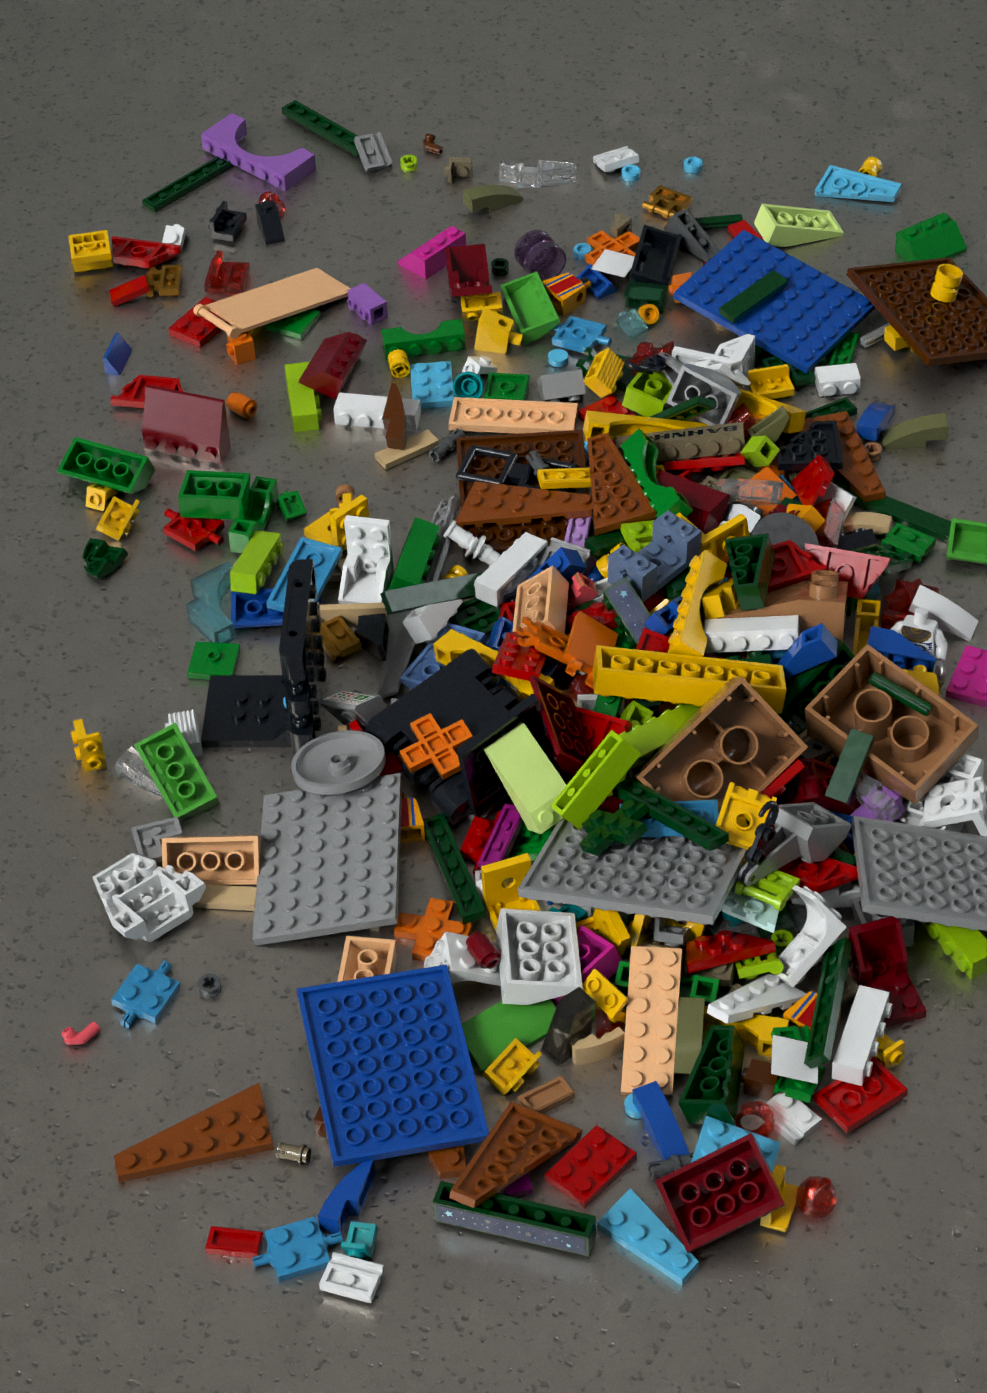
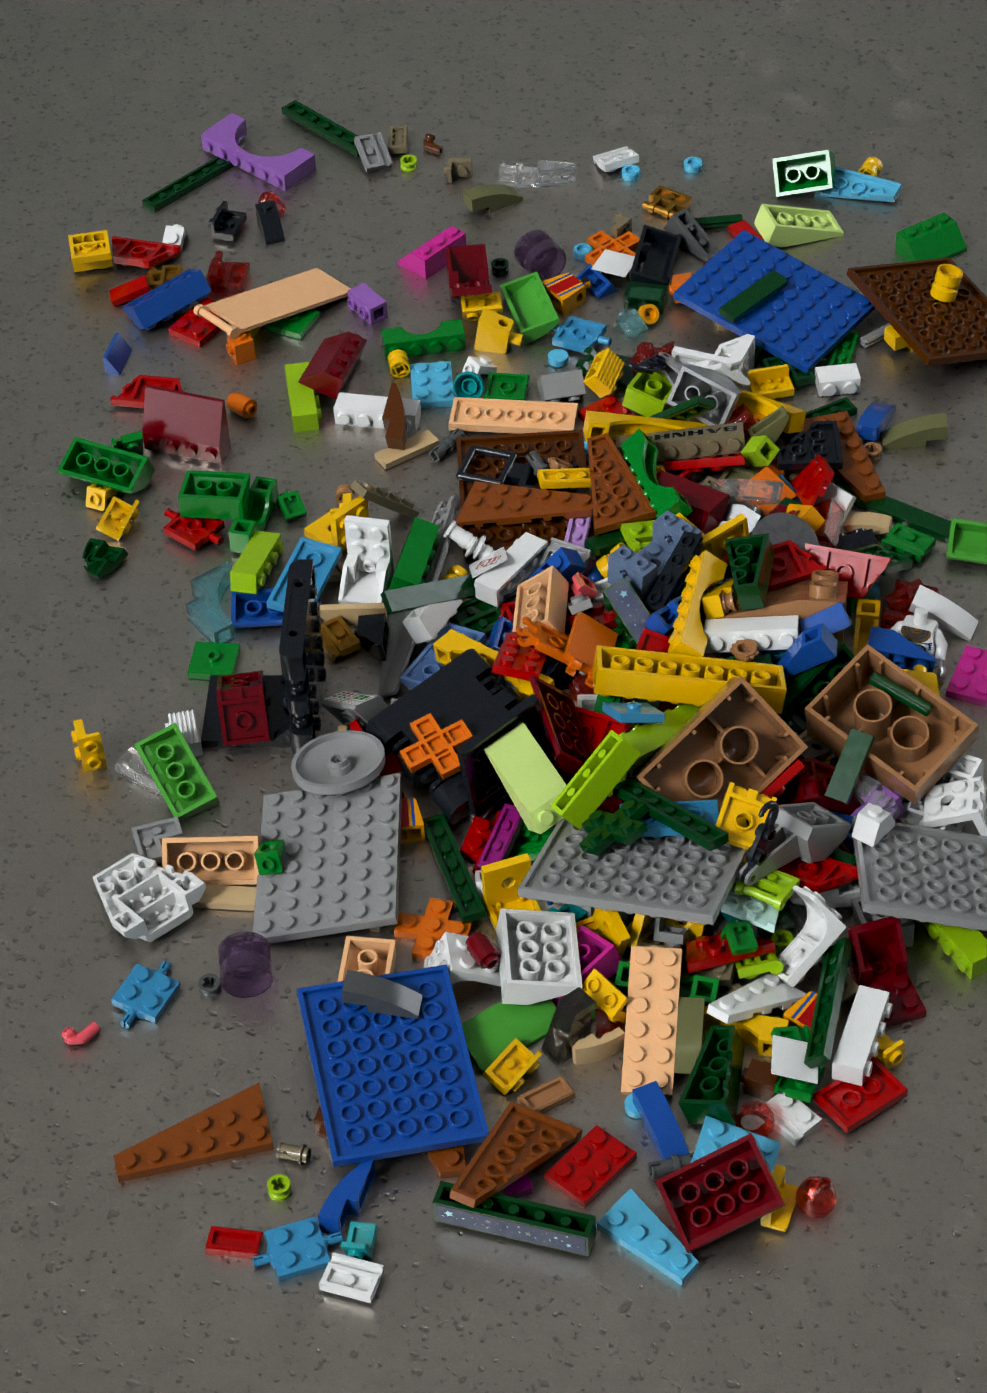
(130, 442): none -> green plate
(167, 299): none -> blue slope
(242, 708): none -> dark red bracket
(245, 964): none -> clear purple wheel
(268, 857): none -> green bracket
(281, 1194): none -> lime bush
(380, 995): none -> dark grey slope
(383, 498): none -> dark tan plate
(398, 139): none -> dark tan plate
(488, 562): none -> clear sticker
(556, 463): none -> medium nougat animal
(579, 603): none -> light grey plate
(633, 712): none -> dark azure plate
(674, 572): none -> black bracket
(729, 602): none -> medium nougat bush
(739, 937): none -> green bracket
(744, 650): none -> medium nougat animal
(804, 173): none -> green slope
(834, 618): none -> blue slope
(872, 824): none -> white slope

